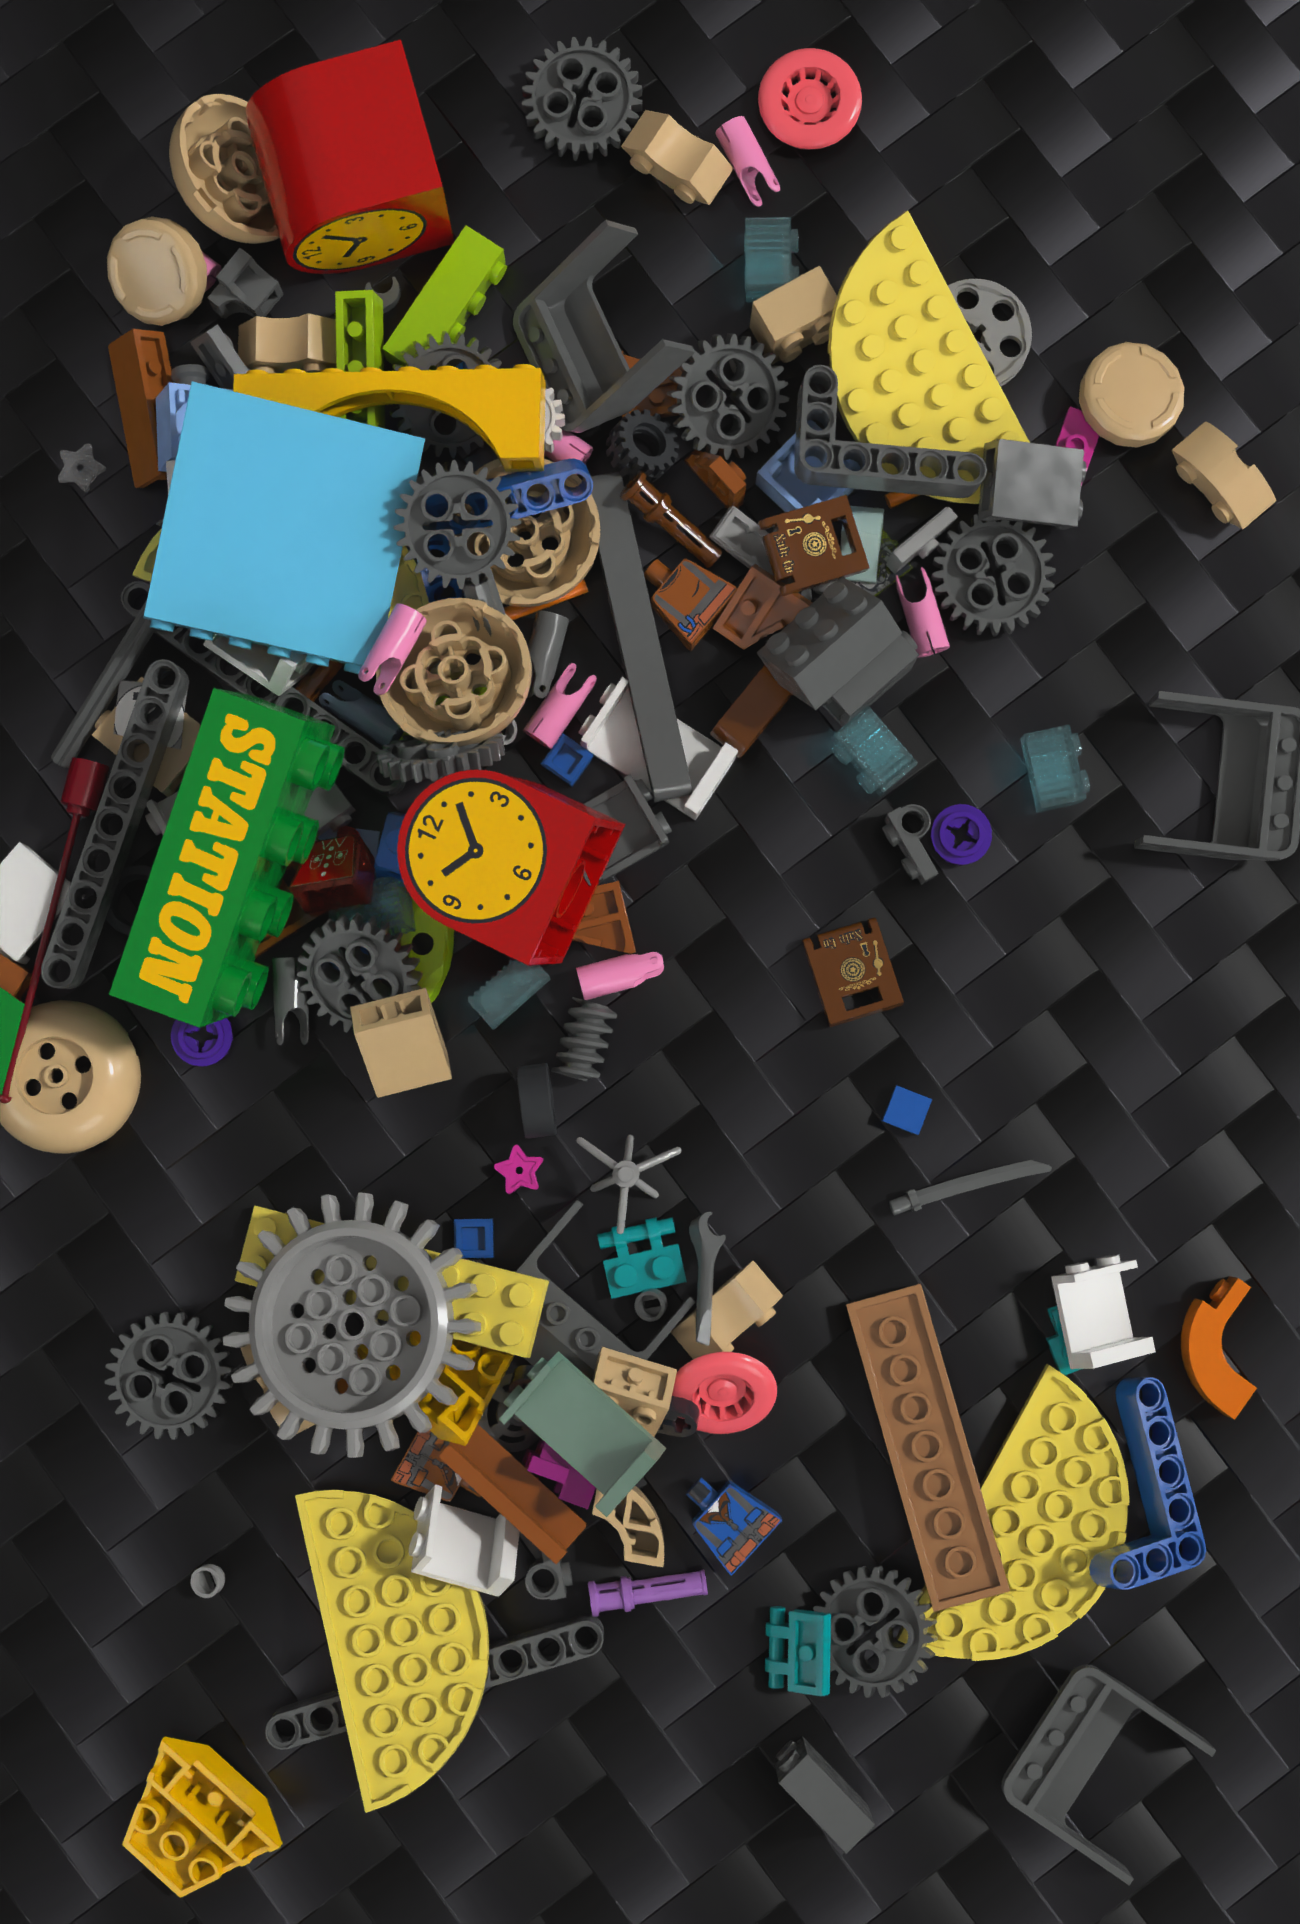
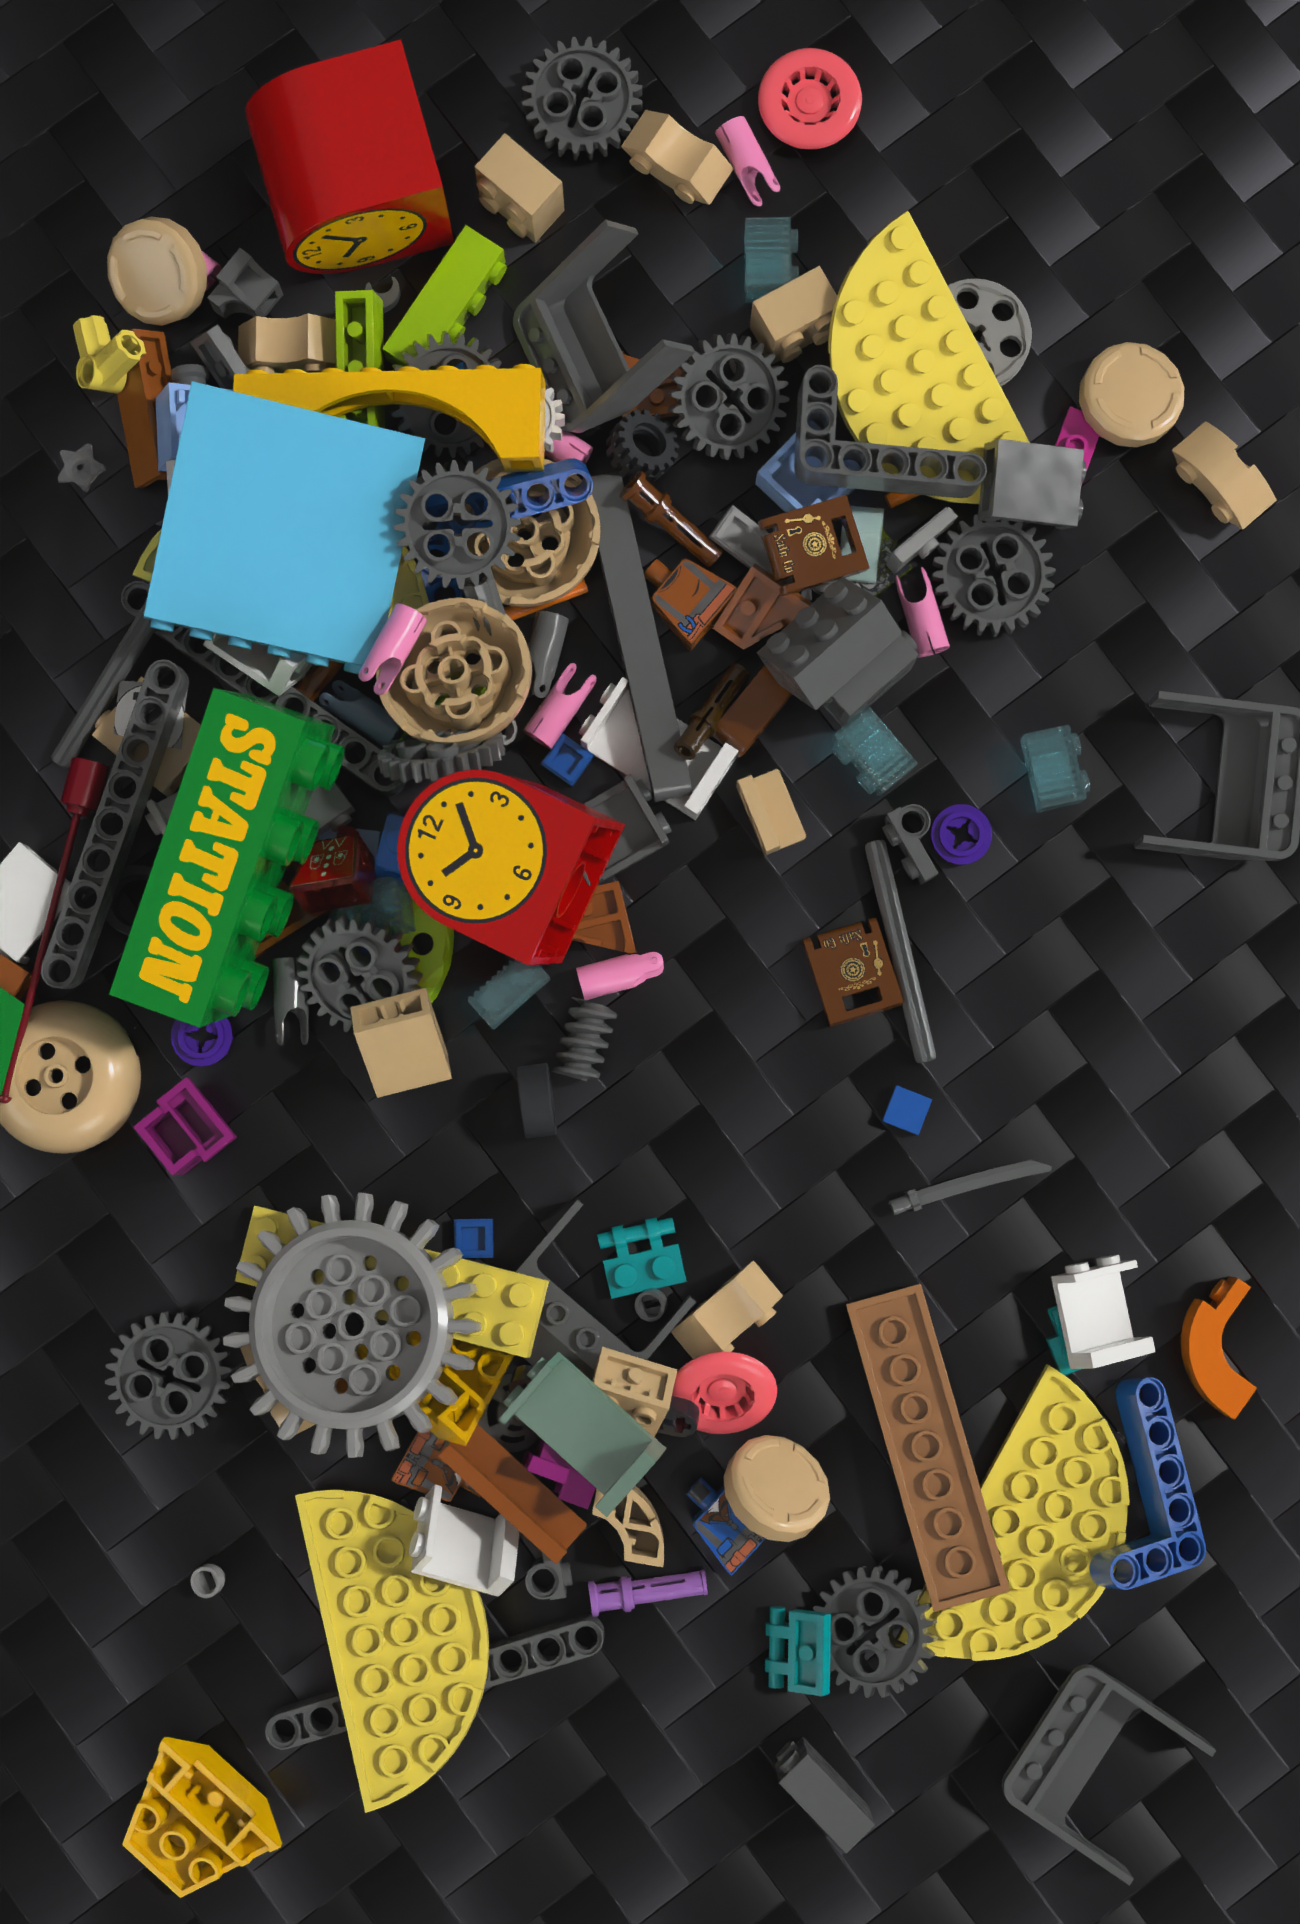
(104, 361): none -> light yellow piece
(184, 1129): none -> magenta plate
(220, 170): tan brick -> none
(508, 1170): dark pink plate -> none
(519, 189): none -> tan brick
(626, 1174): light grey plant -> none
(694, 734): none -> dark brown pin
(707, 1248): dark grey piece -> none
(721, 478): dark orange wing -> none
(770, 811): none -> tan panel
(776, 1488): none -> tan piece
(900, 951): none -> dark grey axle

